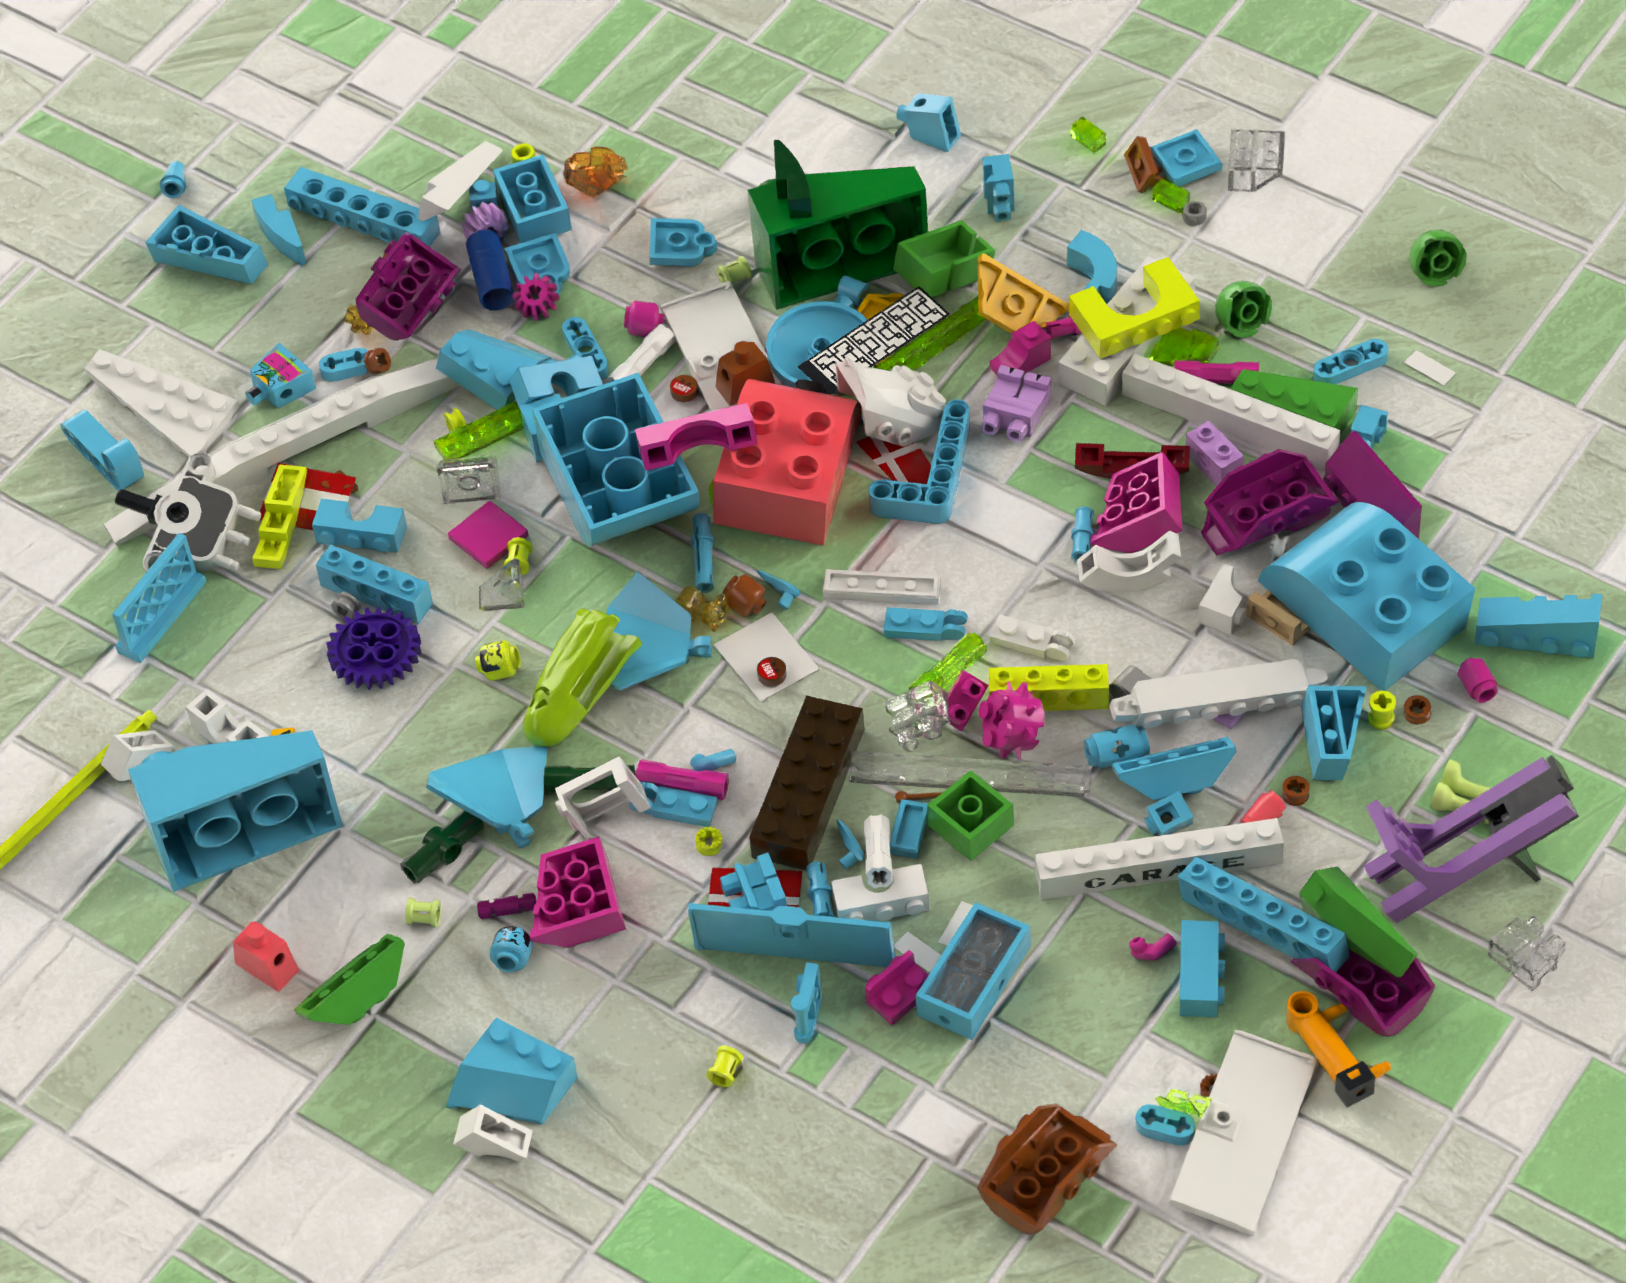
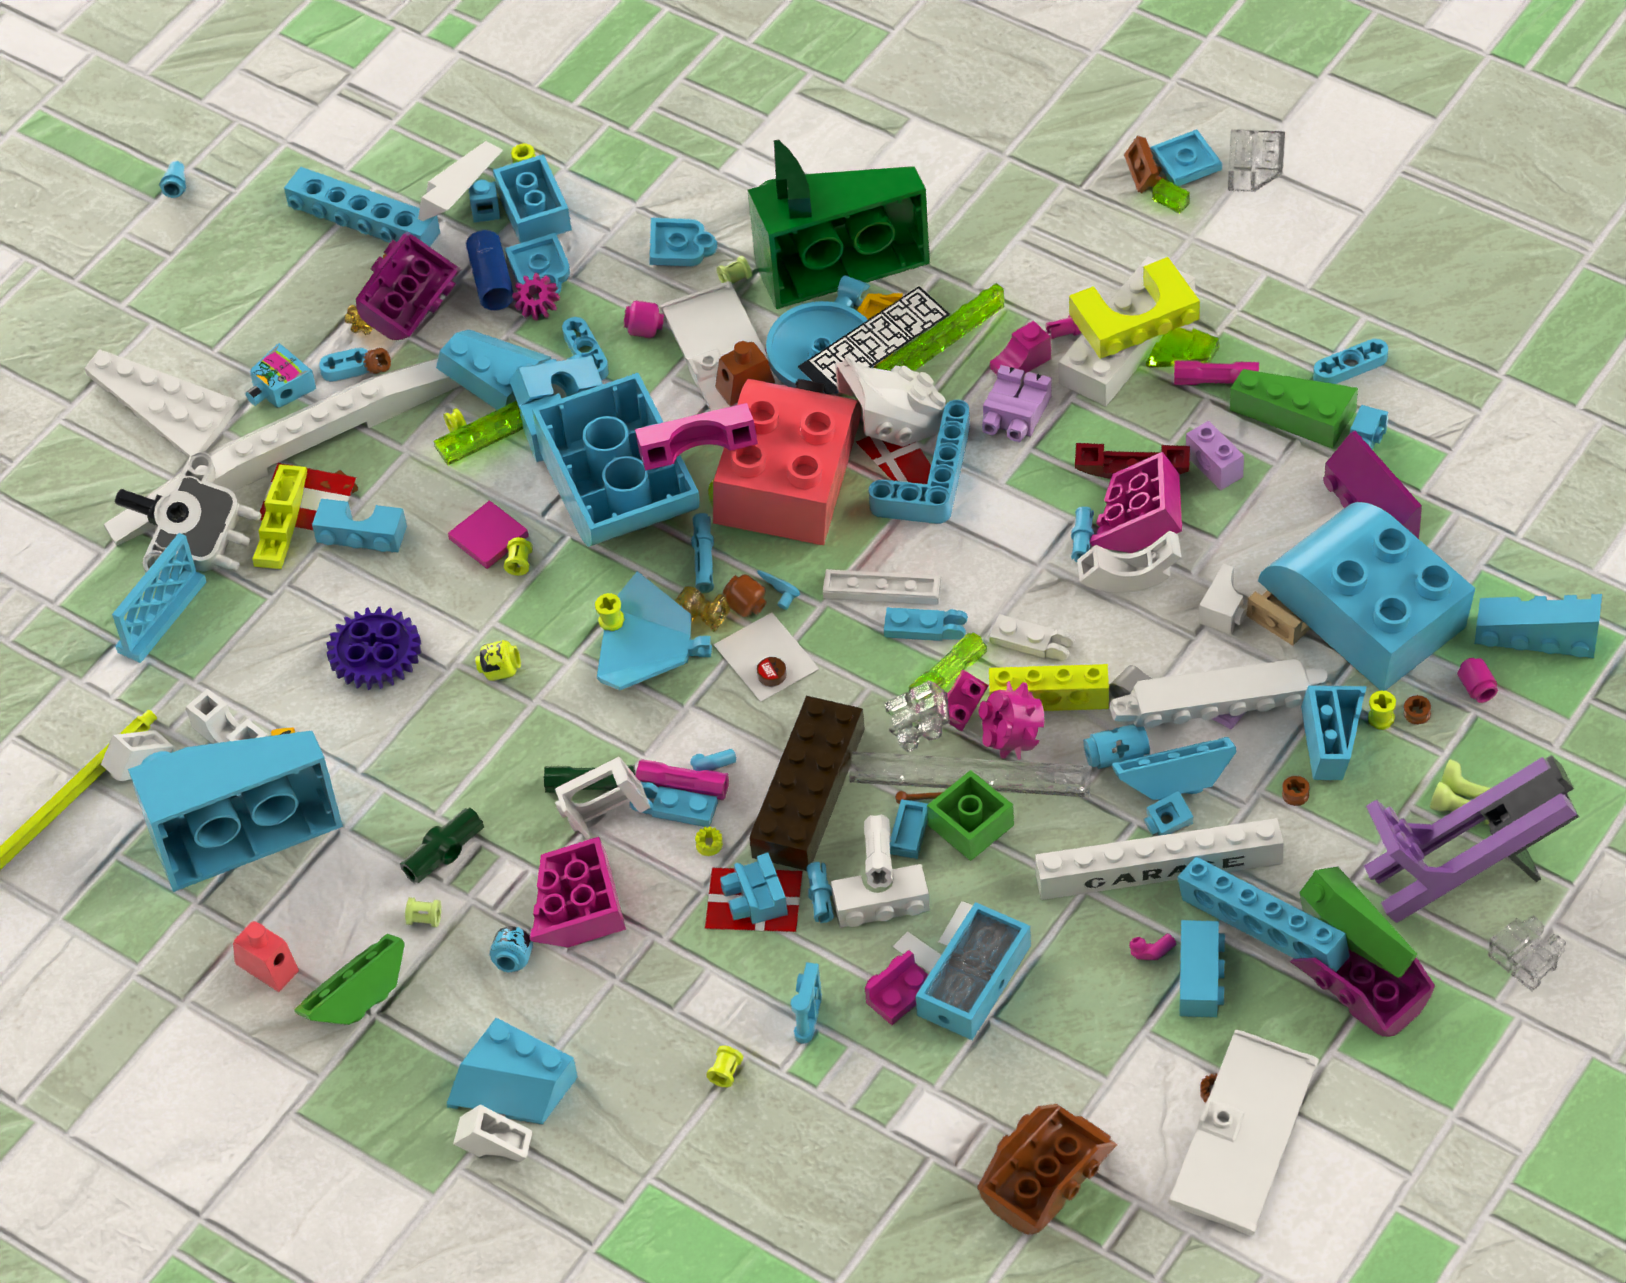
(113, 459): medium azure beam -> none
(205, 247): medium azure wedge -> none
(278, 228): medium azure slope -> none
(345, 605): light grey bush -> none
(374, 583): medium azure brick -> none
(469, 479): clear slope -> none
(485, 218): lavender gear -> none
(497, 788): medium azure panel -> none
(503, 589): clear slope -> none
(506, 905): magenta axle -> none
(576, 676): lime piece -> none
(594, 170): clear orange helmet -> none
(608, 608): none -> neon yellow bush
(653, 346): white axle -> none
(683, 388): dark orange tile -> none
(791, 934): medium azure door -> none
(856, 853): medium azure bar -> none
(931, 120): medium azure torso -> none
(941, 258): bright green piece -> none
(998, 186): medium azure hips -> none
(1012, 299): yellow wing -> none
(1088, 134): clear neon green piece -> none
(1096, 260): medium azure arch -> none
(1165, 1124): medium azure beam -> none
(1184, 1103): clear neon green piece -> none
(1194, 219): light grey axle -> none
(1228, 410): white brick -> none
(1243, 308): bright green cylinder -> none
(1263, 499): magenta slope -> none
(1266, 807): coral cone -> none
(1279, 546): white bush -> none
(1351, 1079): light orange piece -> none
(1430, 367): white sticker -> none
(1437, 257): bright green cylinder -> none

